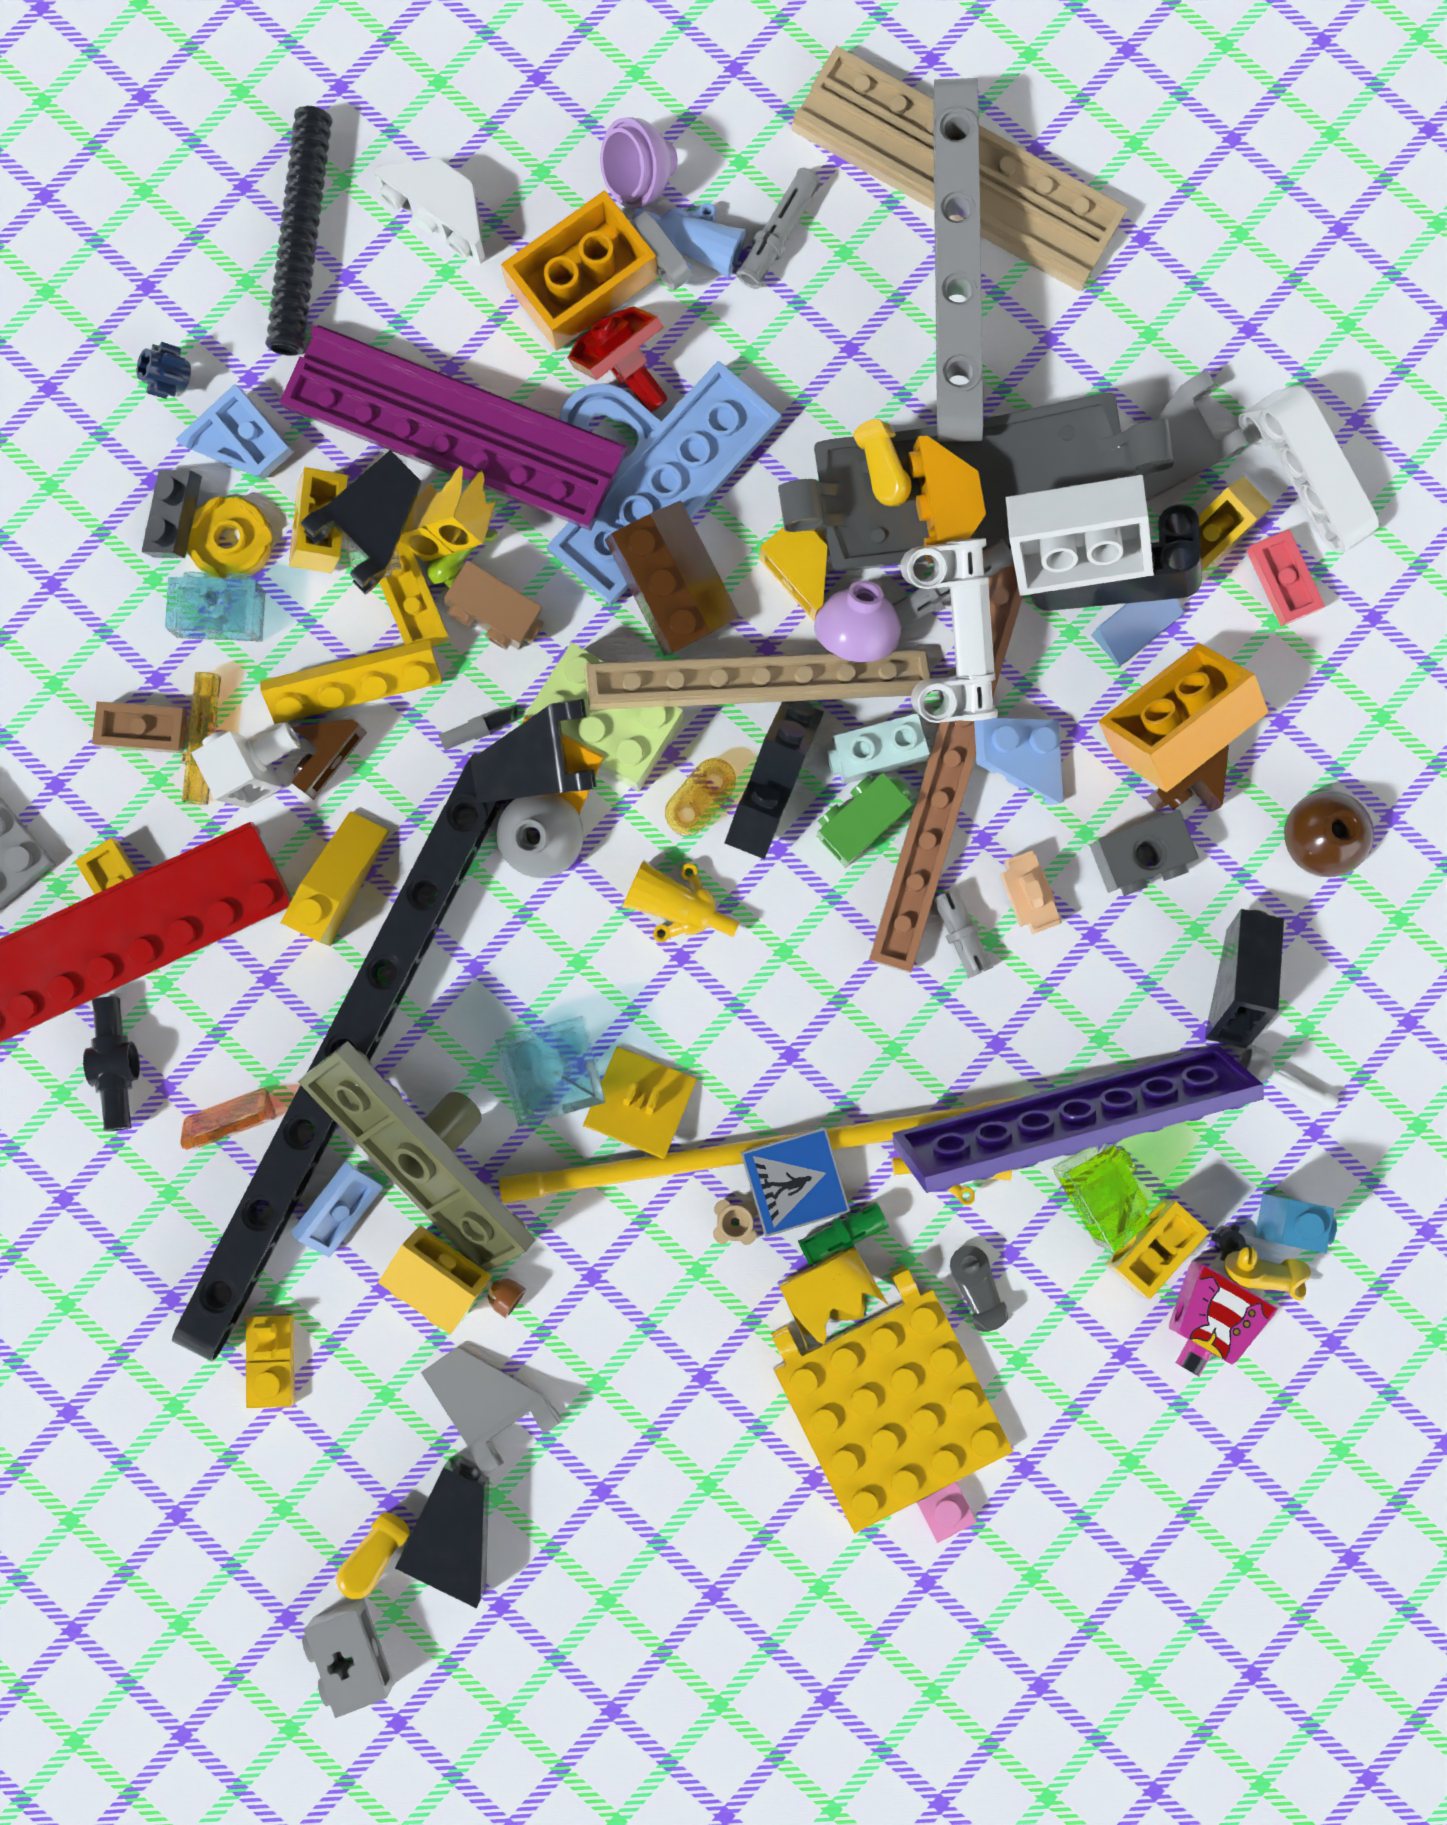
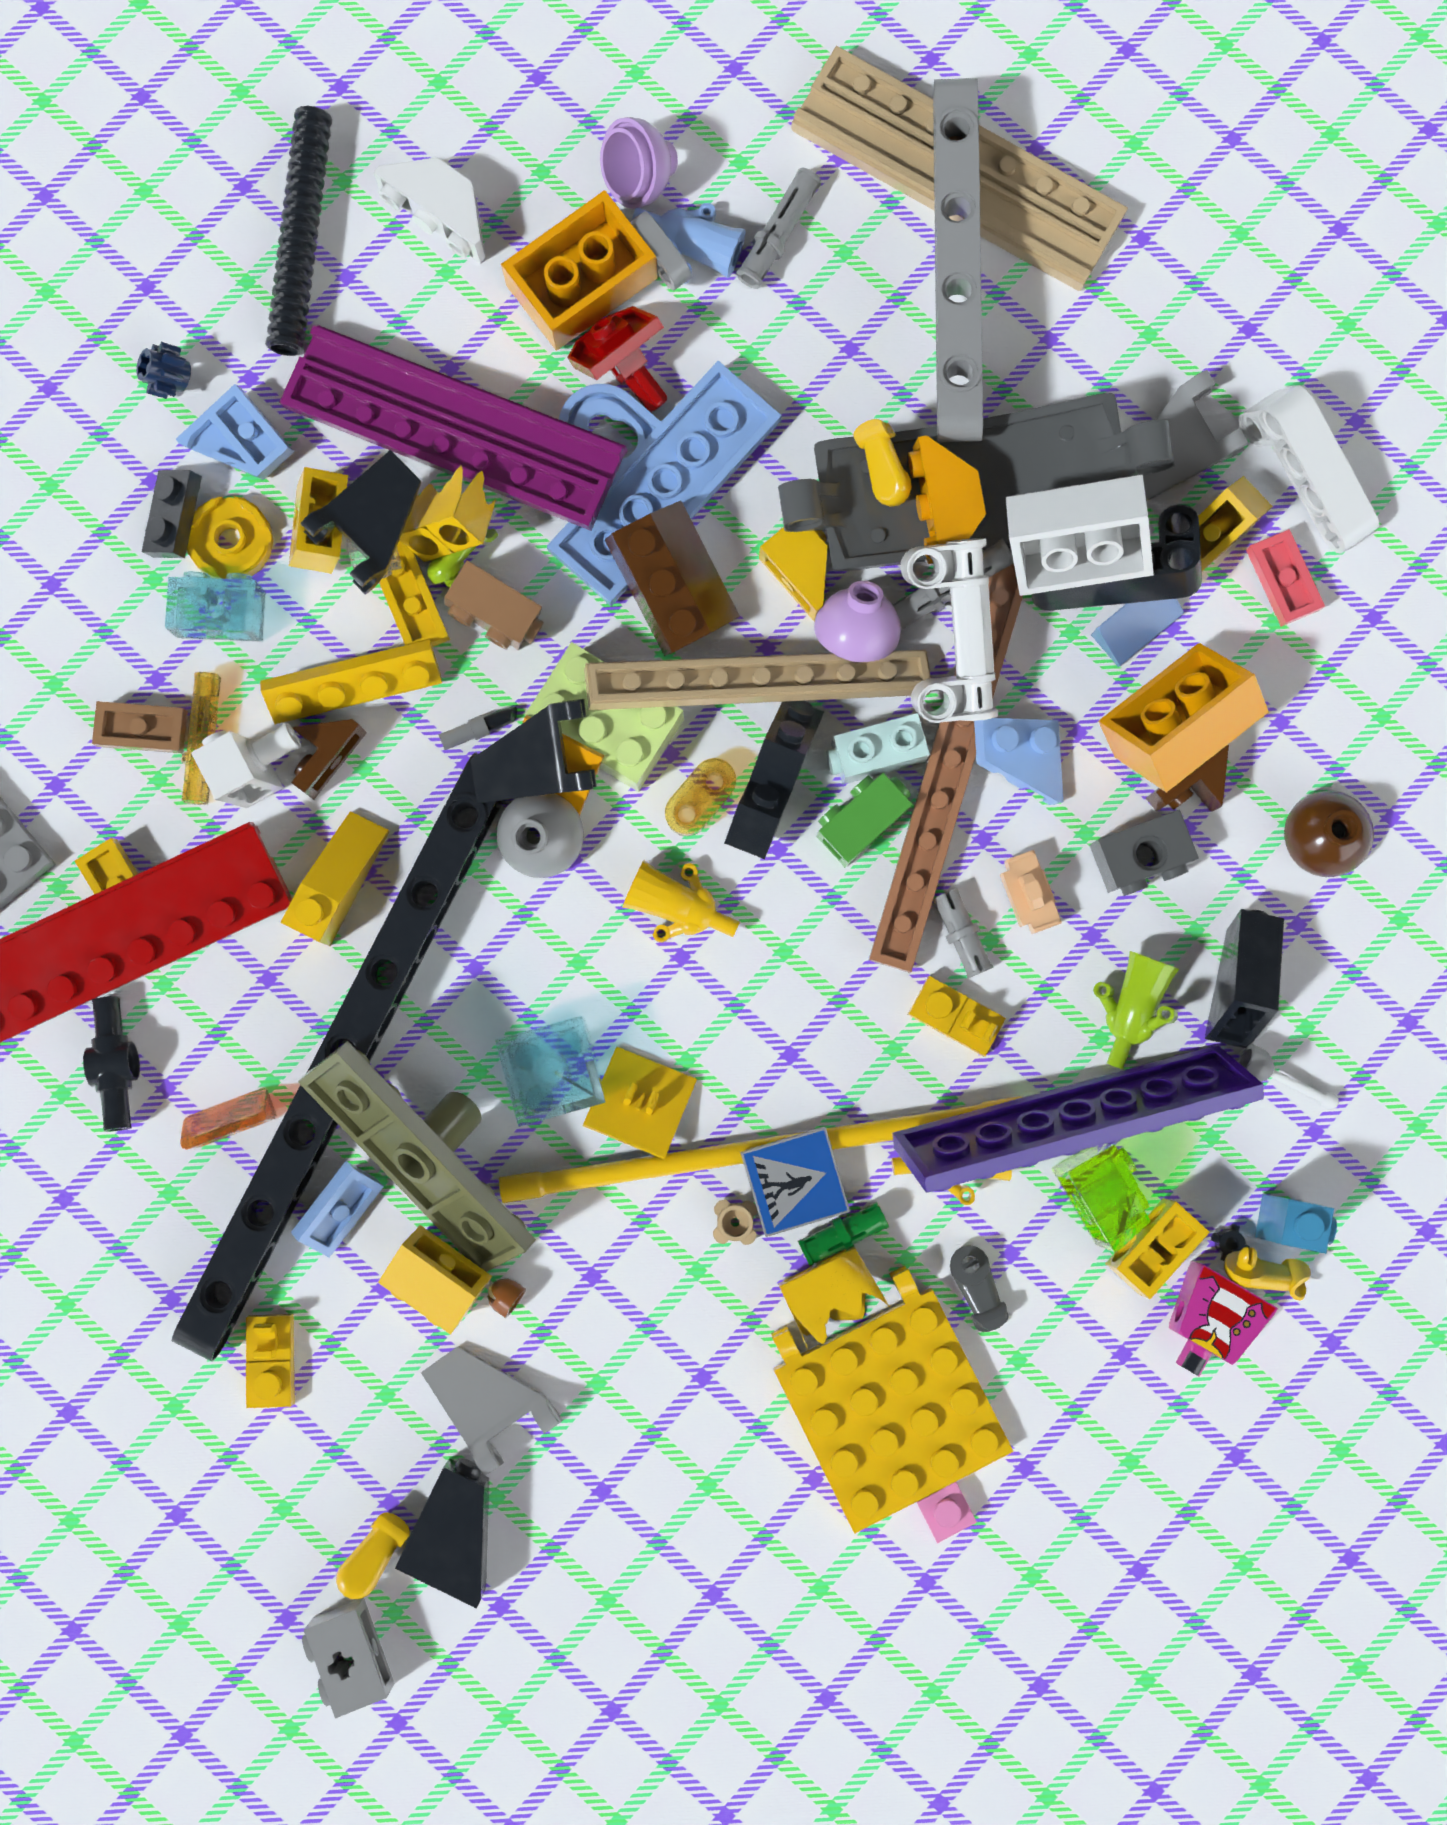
(956, 1016): none -> yellow plate
(1141, 994): none -> lime piece

